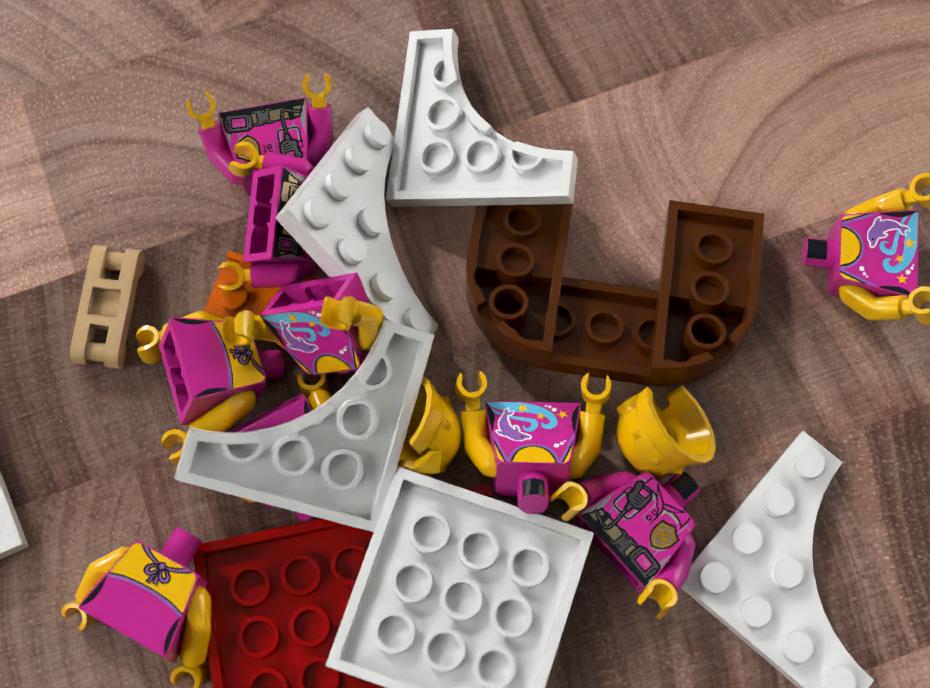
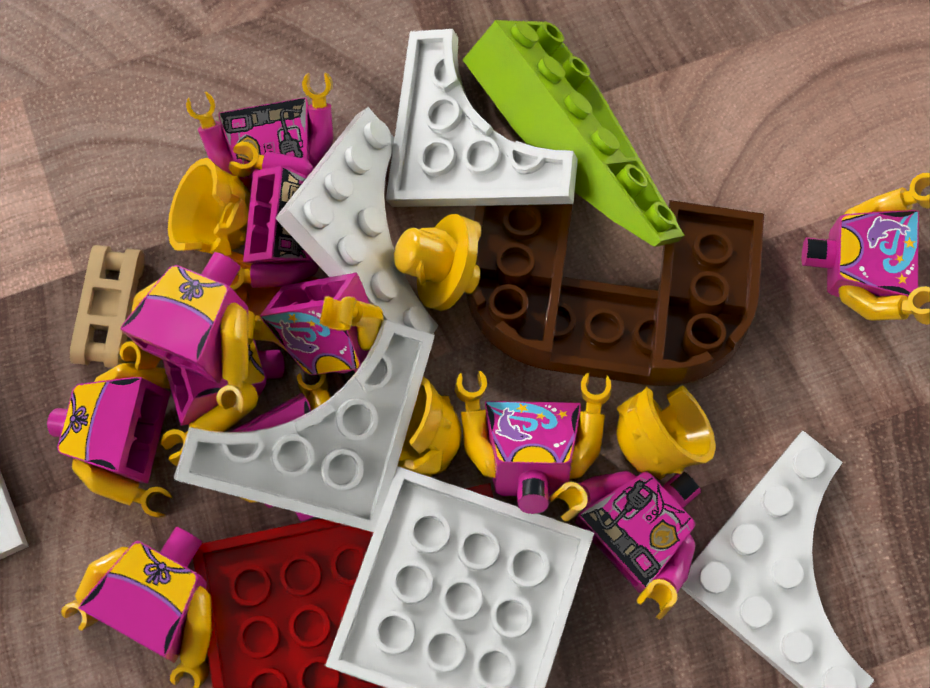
(115, 432): none -> torso
(194, 325): none -> torso
(209, 210): none -> yellow helmet
(441, 260): none -> yellow plate
(559, 107): none -> lime wedge

